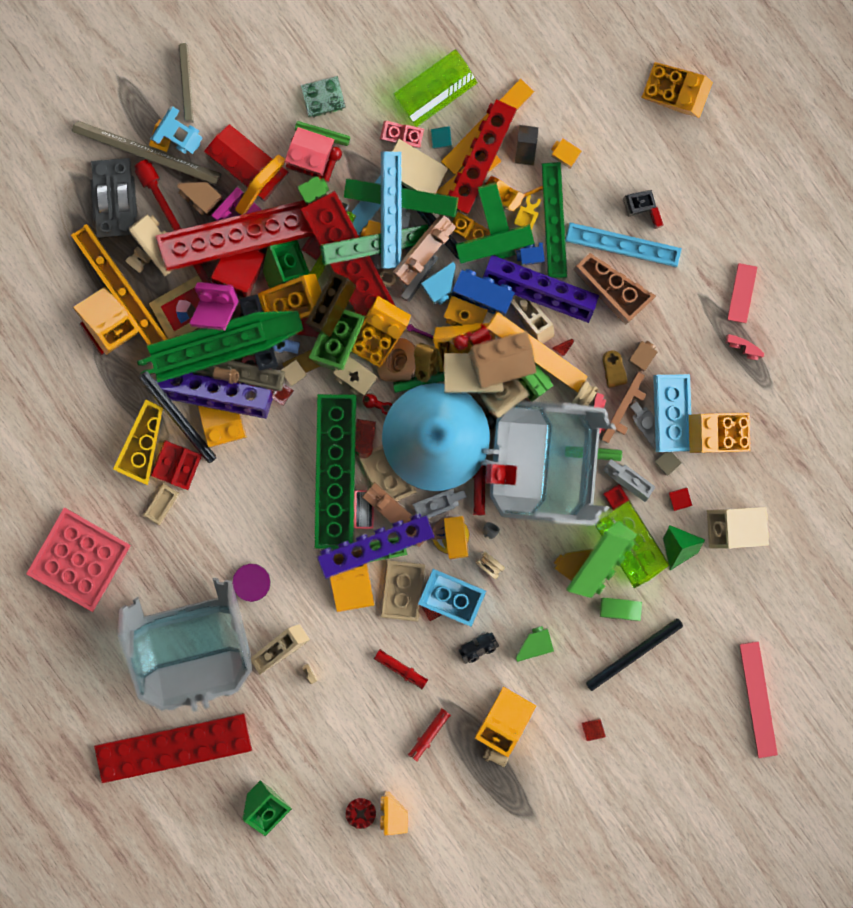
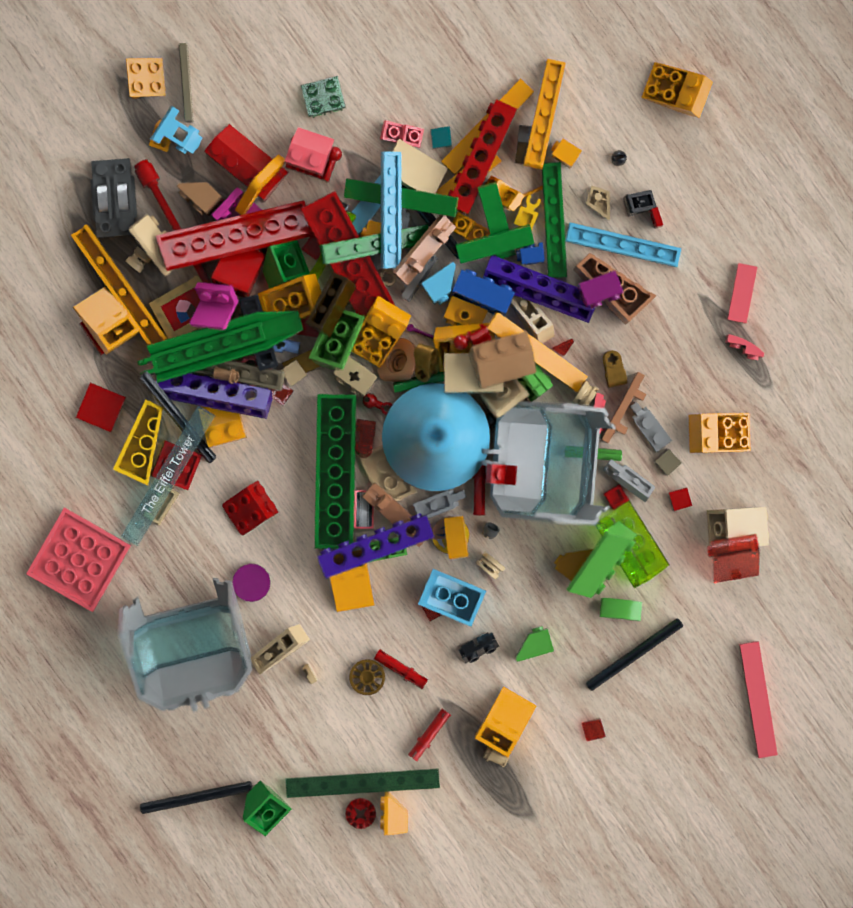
(100, 407): none -> red tile
(145, 77): none -> light orange hinge
(146, 152): dark tan tile -> none
(168, 475): none -> clear light blue tile
(173, 748): red plate -> none
(196, 797): none -> black axle
(250, 508): none -> red bracket
(313, 190): bright green brick -> none
(339, 138): bright green axle -> none
(362, 783): none -> clear green tile
(367, 677): none -> pearl gold wheel
(402, 590): tan tile -> none
(435, 88): clear neon green slope -> none
(544, 114): none -> light orange tile
(599, 201): none -> tan piece
(600, 289): none -> magenta brick
(621, 161): none -> black hinge
(643, 355): medium nougat brick -> none
(671, 412): medium azure tile -> none
(680, 546): green slope -> none
(735, 558): none -> clear red door

